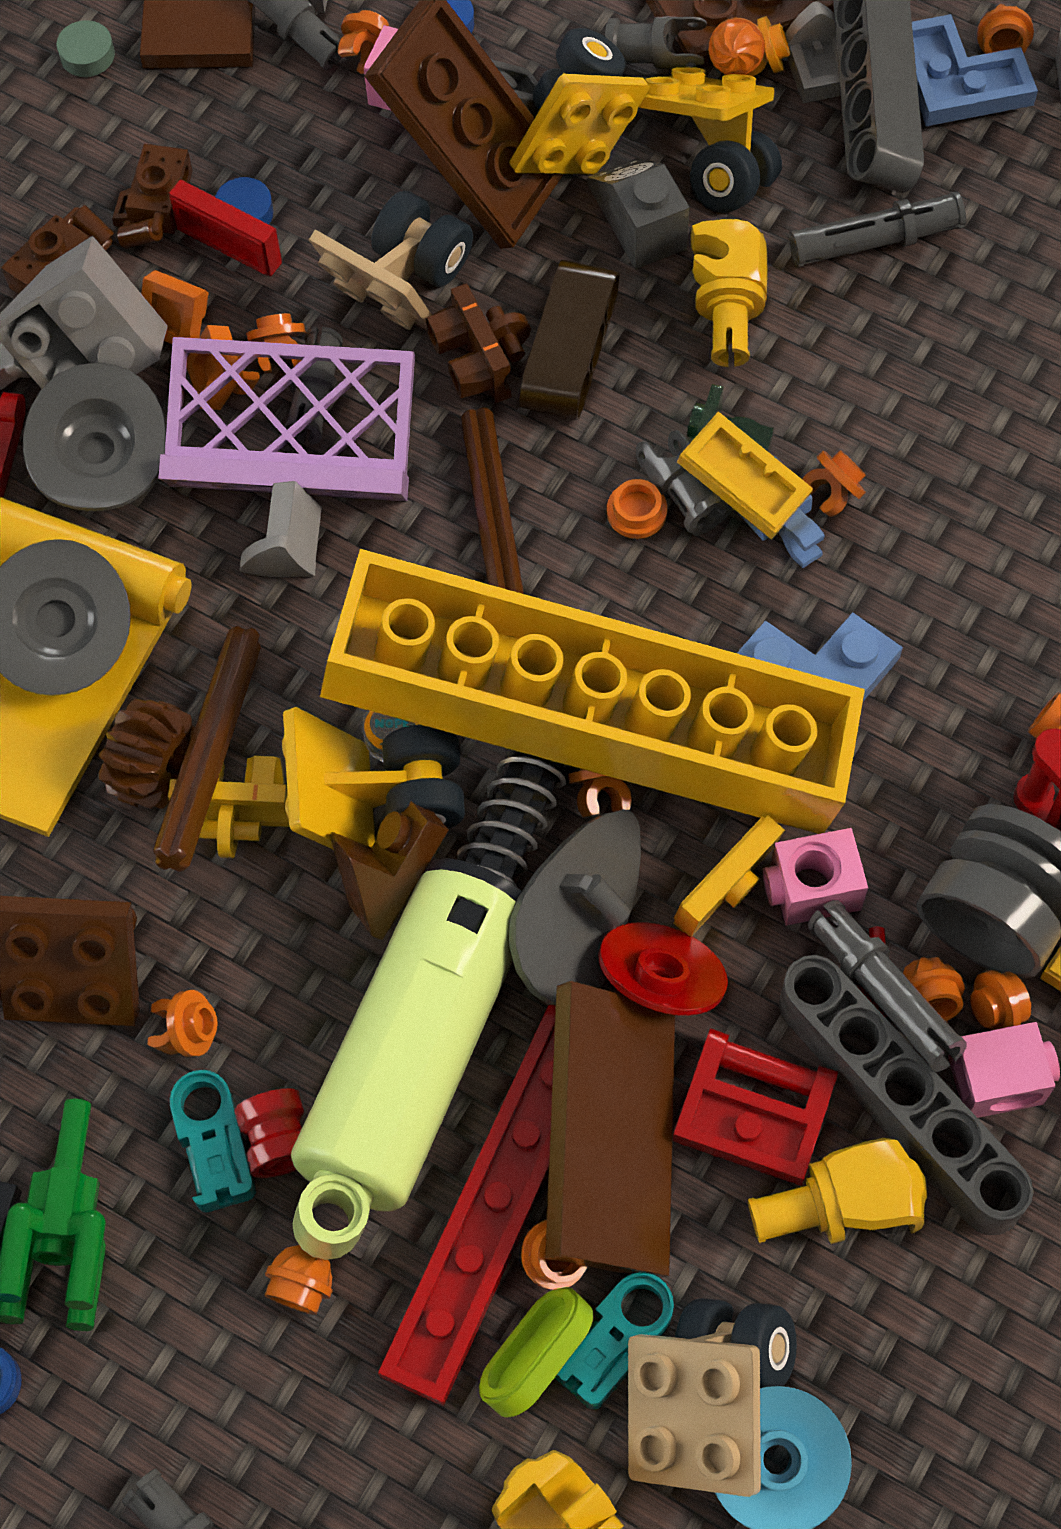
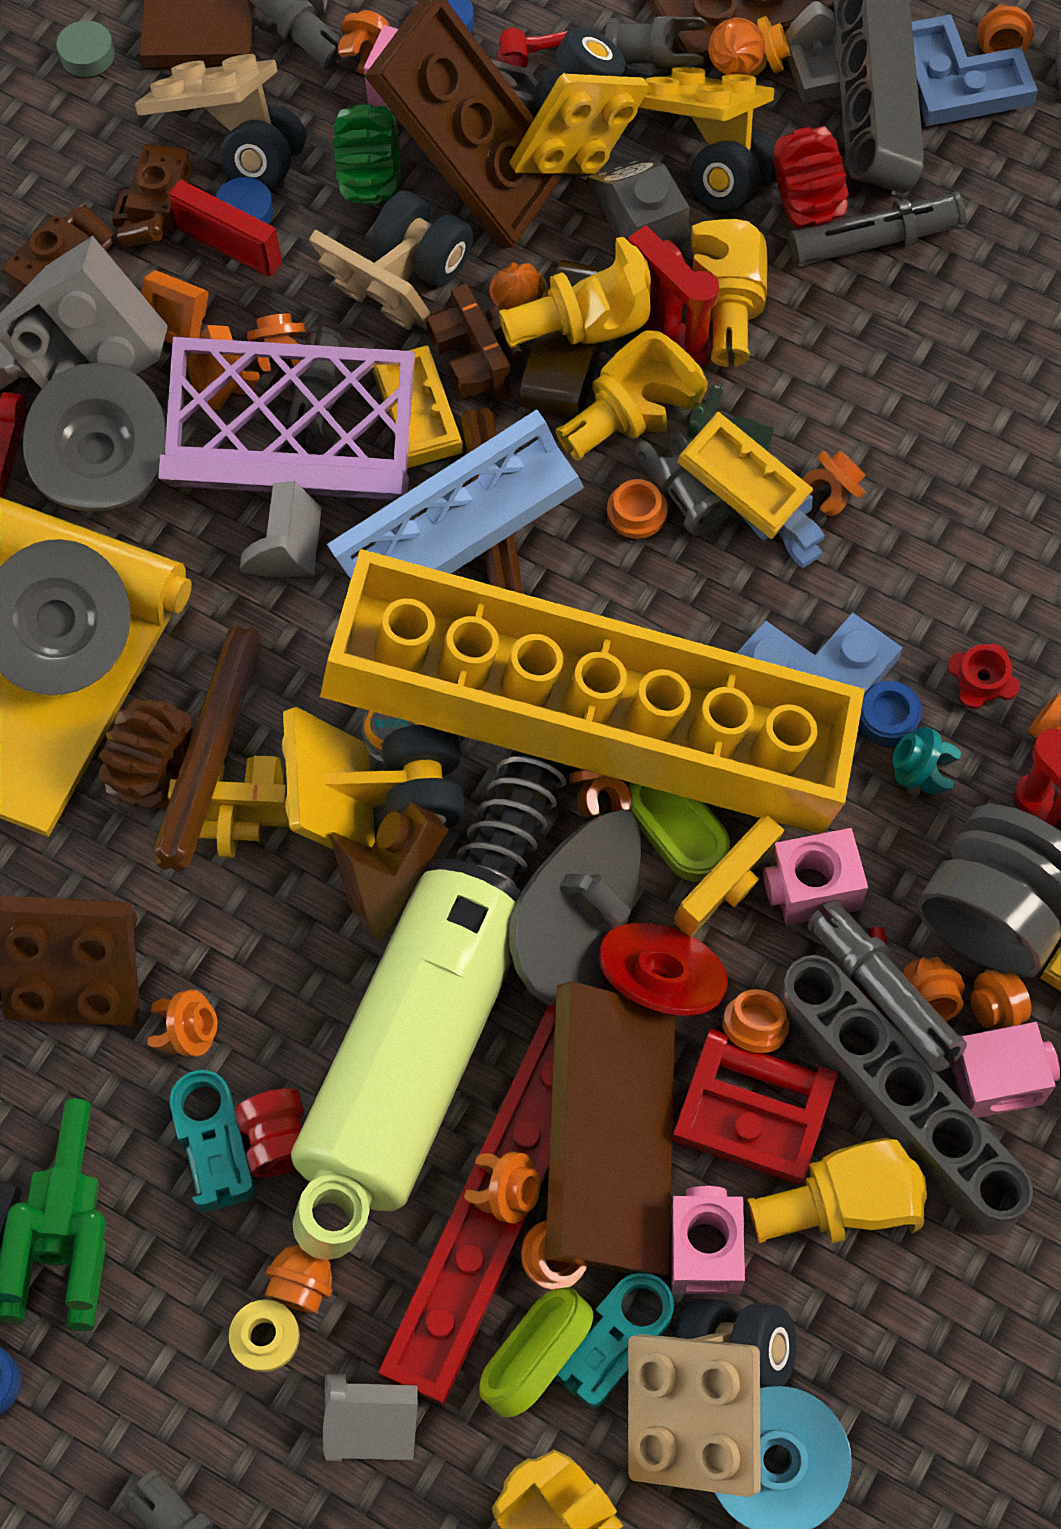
(260, 133): none -> tan plate
(276, 1353): none -> light yellow plate
(367, 154): none -> green gear
(368, 1420): none -> light grey tile
(432, 423): none -> yellow plate
(473, 517): none -> light blue fence
(512, 1186): none -> orange plate
(516, 46): none -> red hand
(517, 286): none -> orange plate
(593, 309): none -> yellow piece
(638, 375): none -> yellow piece
(672, 286): none -> red plate
(680, 831): none -> lime tile
(702, 1272): none -> bright pink brick
(756, 1021): none -> orange plate
(810, 177): none -> red gear
(889, 713): none -> blue tile
(917, 760): none -> teal plate
(988, 659): none -> red plate

